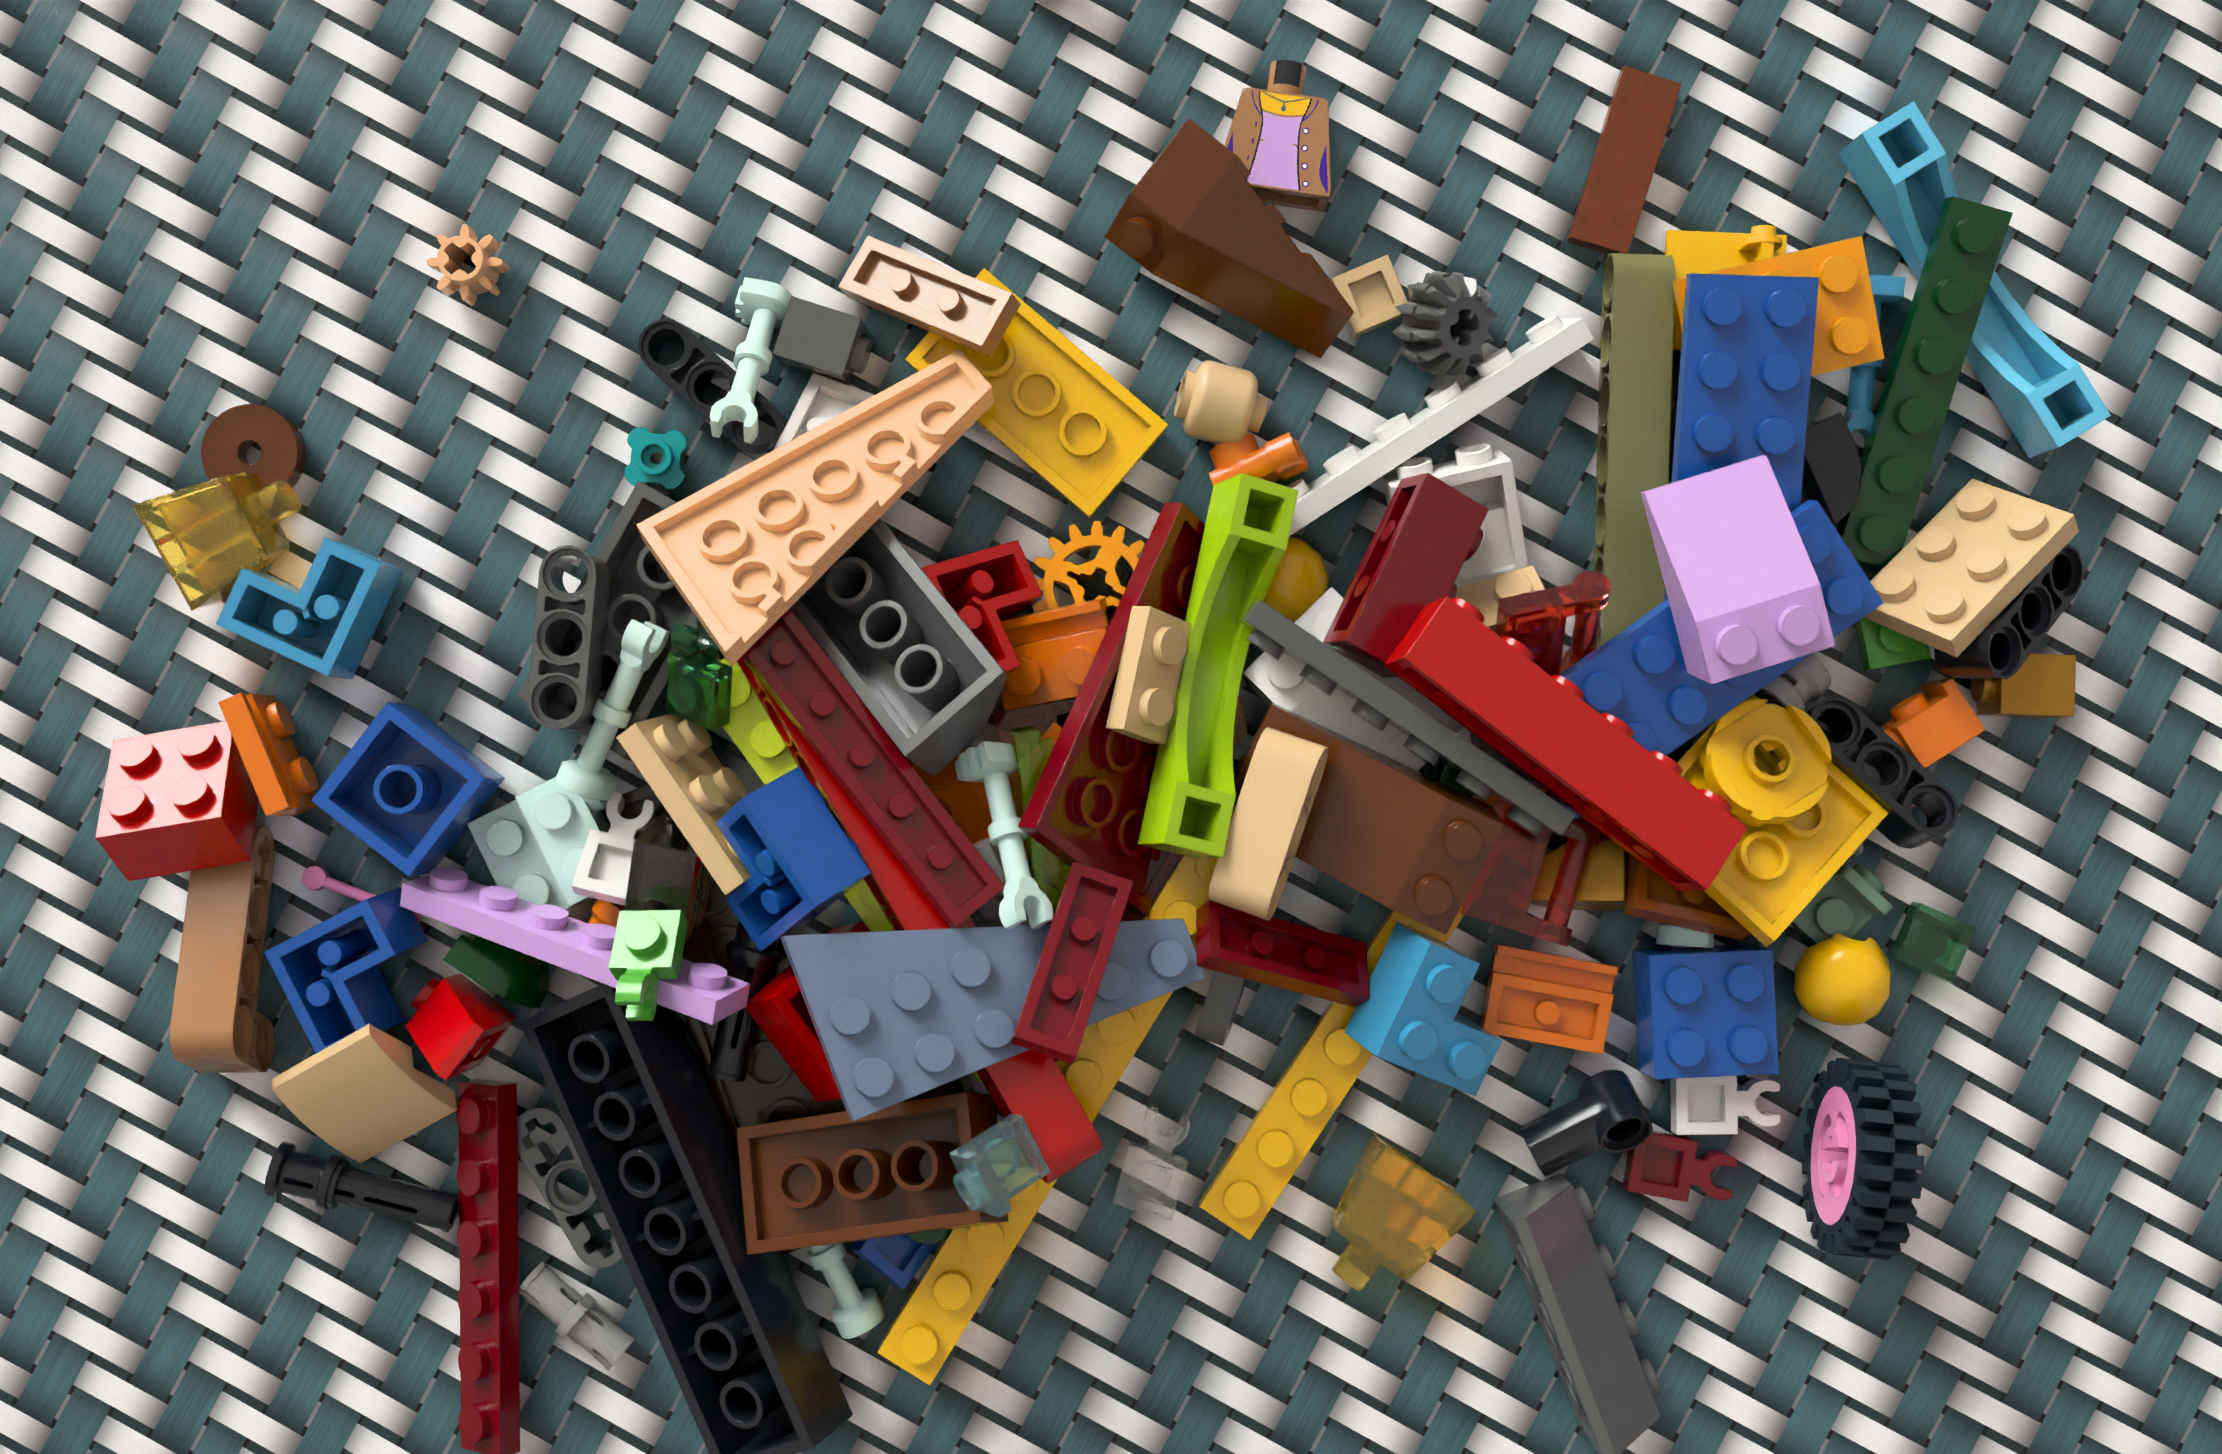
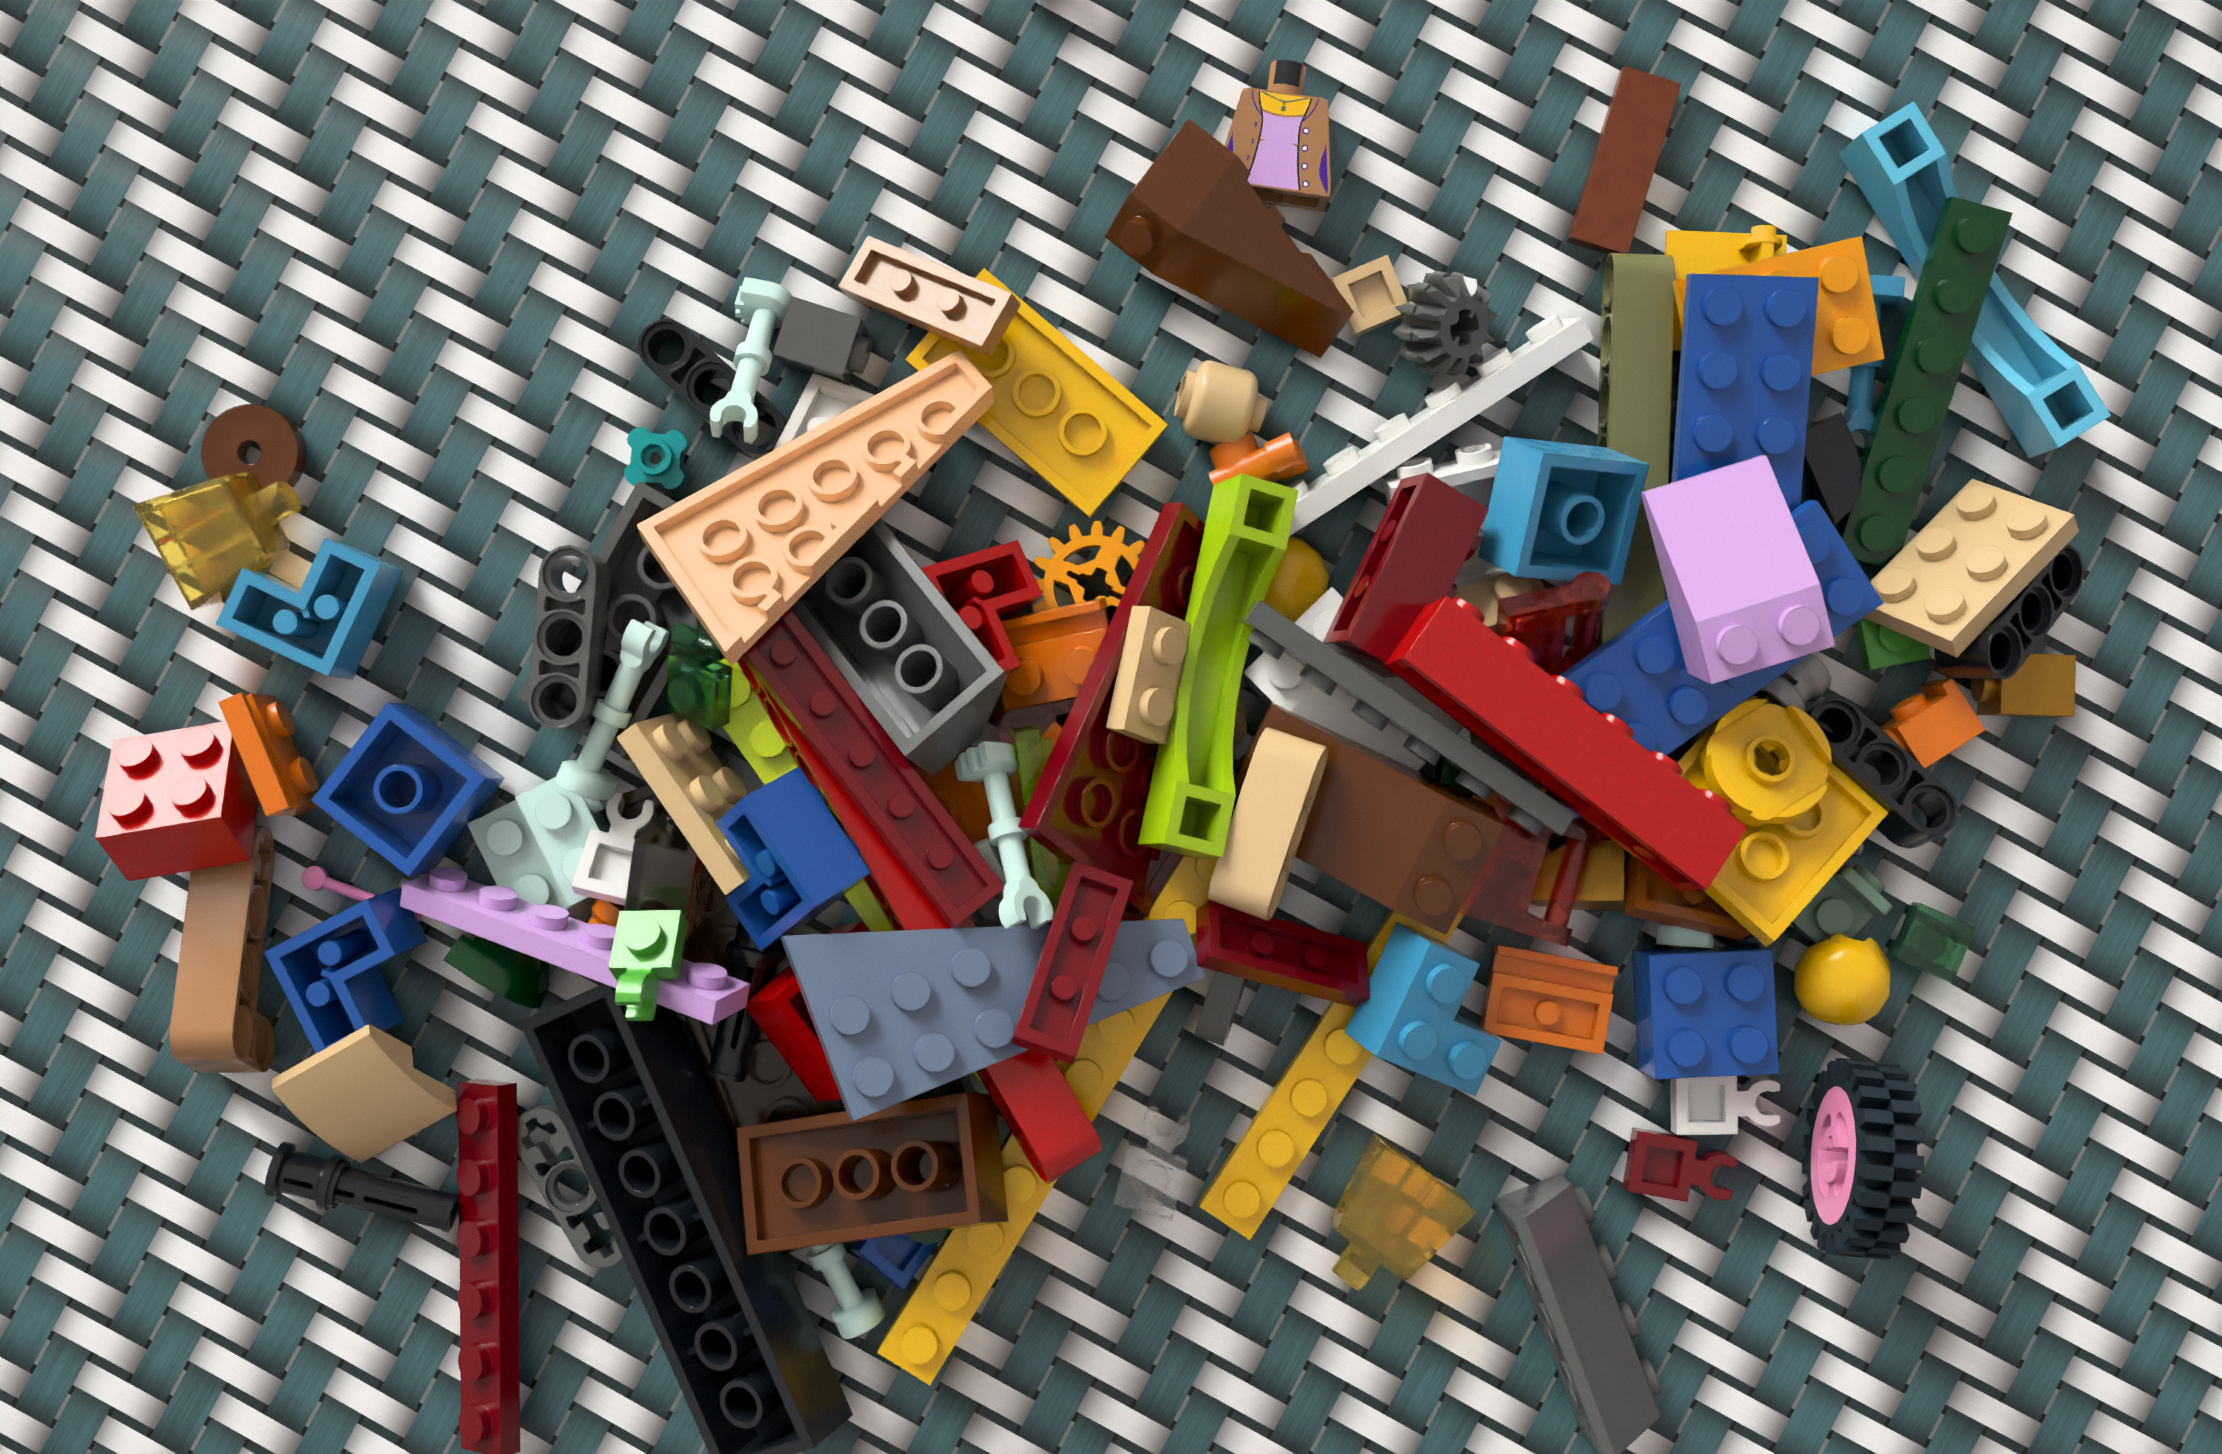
(452, 254): light nougat gear -> none
(456, 1024): red slope -> none
(575, 1315): light grey pin -> none
(998, 1166): clear light blue bracket -> none
(1562, 510): none -> dark azure brick
(1602, 1117): black piece -> none

